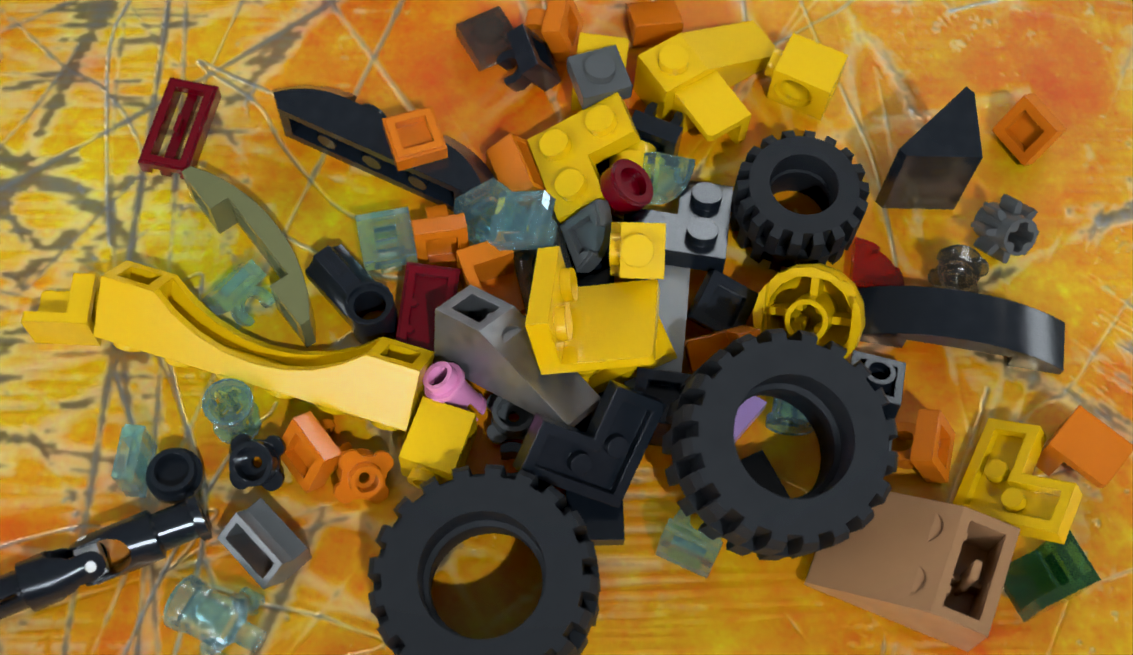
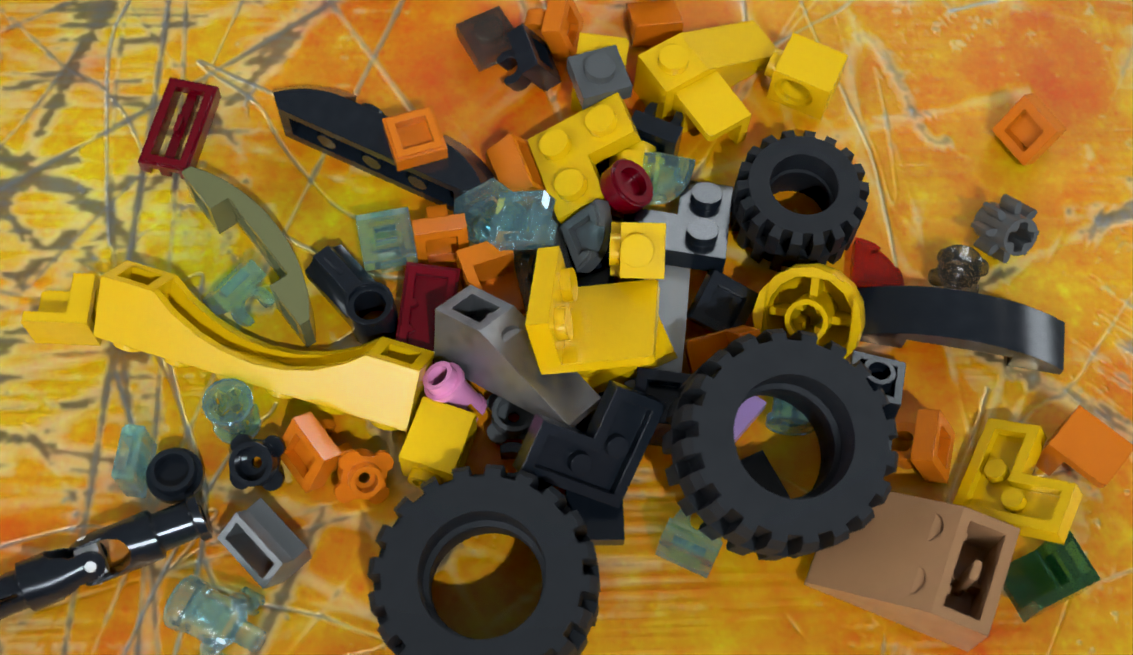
(937, 160): black slope -> none

